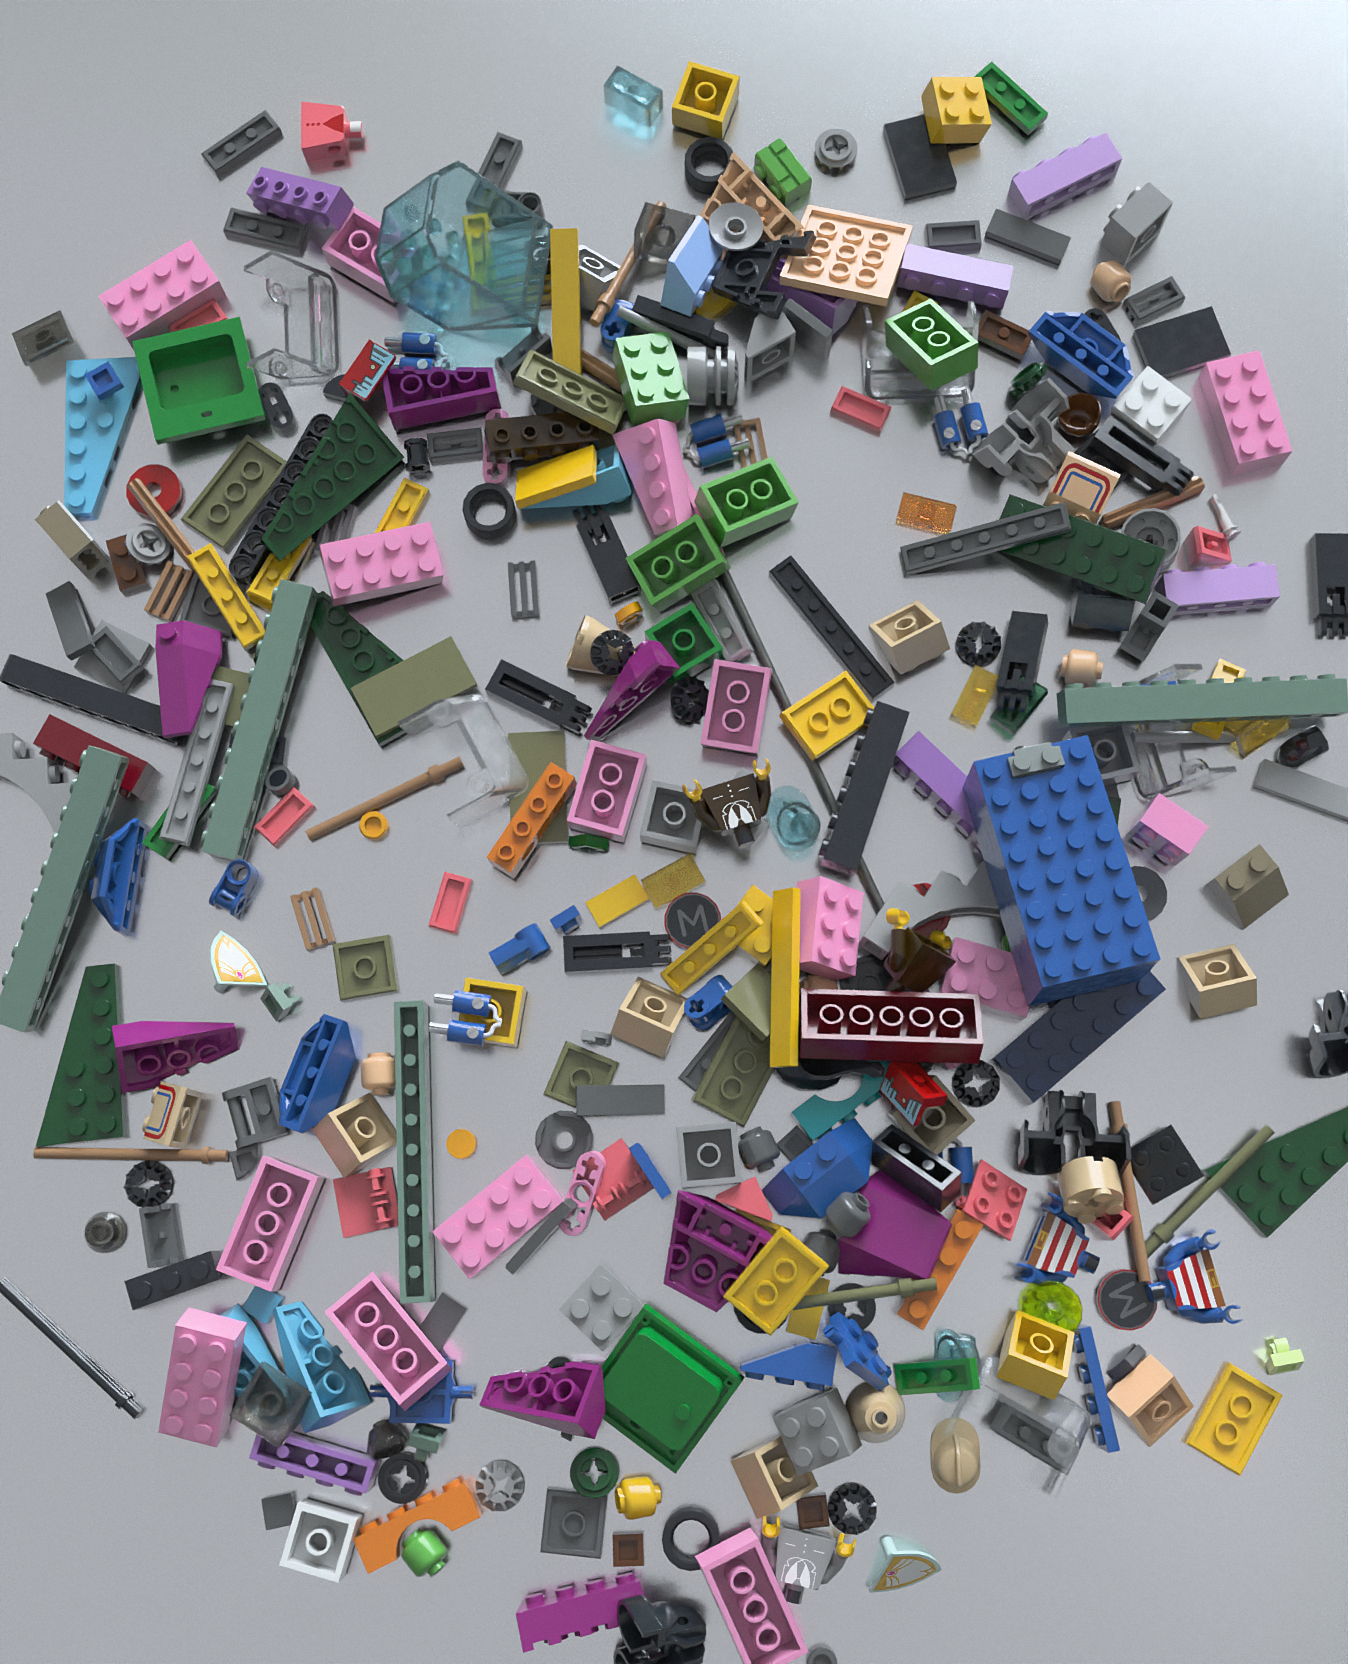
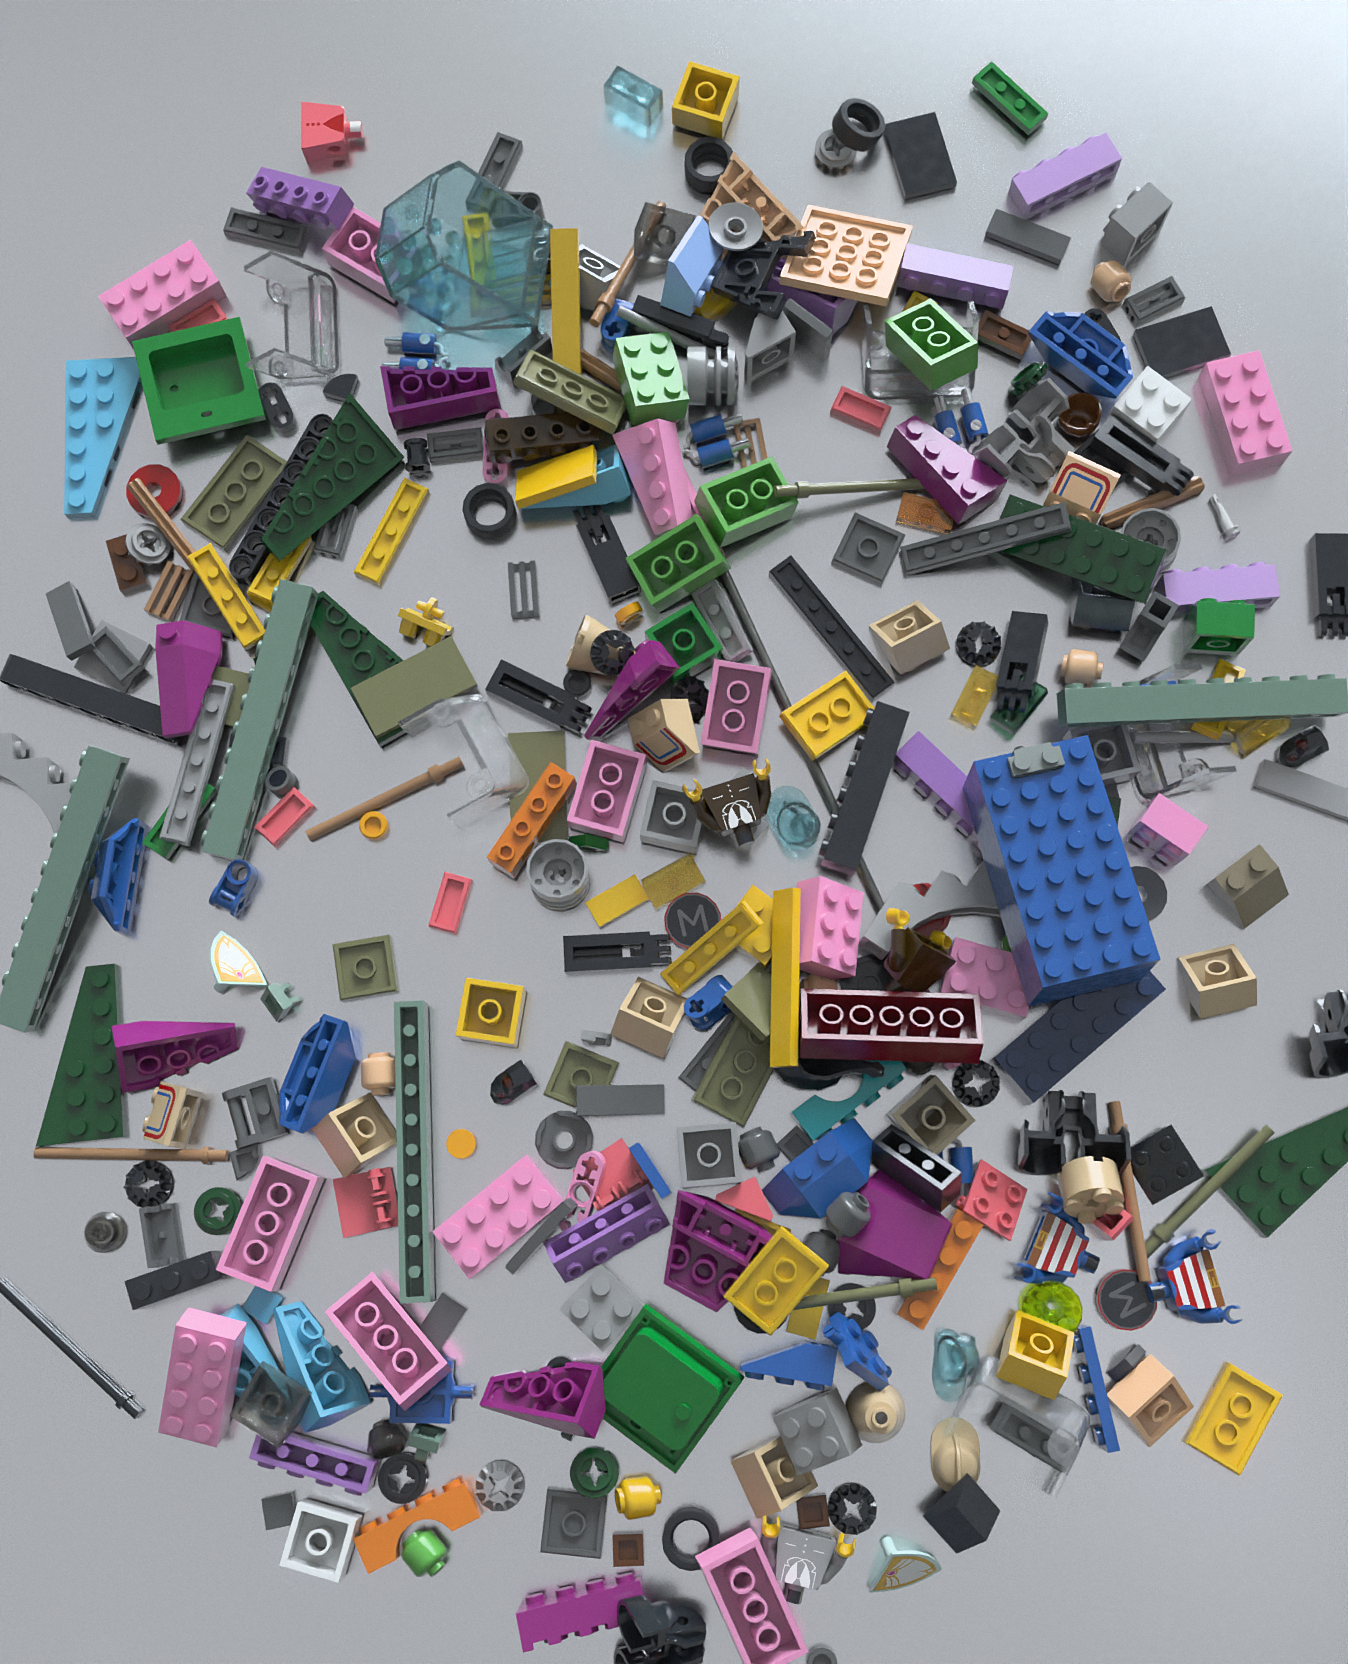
(43, 338): clear smoke slope -> none
(68, 742): dark red brick -> none
(72, 538): dark tan piece -> none
(104, 381): blue plate -> none
(204, 1207): none -> dark green gear
(241, 143): dark grey tile -> none
(305, 895): medium nougat tile -> none
(367, 371): panel -> none
(381, 563): bright pink brick -> none
(412, 620): none -> yellow hips
(465, 1031): blue piece -> none
(512, 1084): none -> black rock
(526, 945): blue piece -> none
(559, 858): none -> light grey wheel
(566, 920): blue plate -> none
(577, 683): none -> black tile
(606, 1233): none -> medium lavender brick
(665, 733): none -> tan slope
(782, 172): bright green brick -> none
(804, 489): none -> olive bar
(851, 135): none -> black tyre
(868, 548): none -> dark grey tile
(911, 1090): red panel -> none
(937, 1376): green plate -> none
(945, 469): none -> magenta wedge
(953, 235): dark grey tile -> none
(956, 110): yellow brick -> none
(963, 1515): none -> black slope
(1206, 547): coral slope -> none
(1219, 626): none -> green brick
(1283, 1359): yellowish green tile -> none

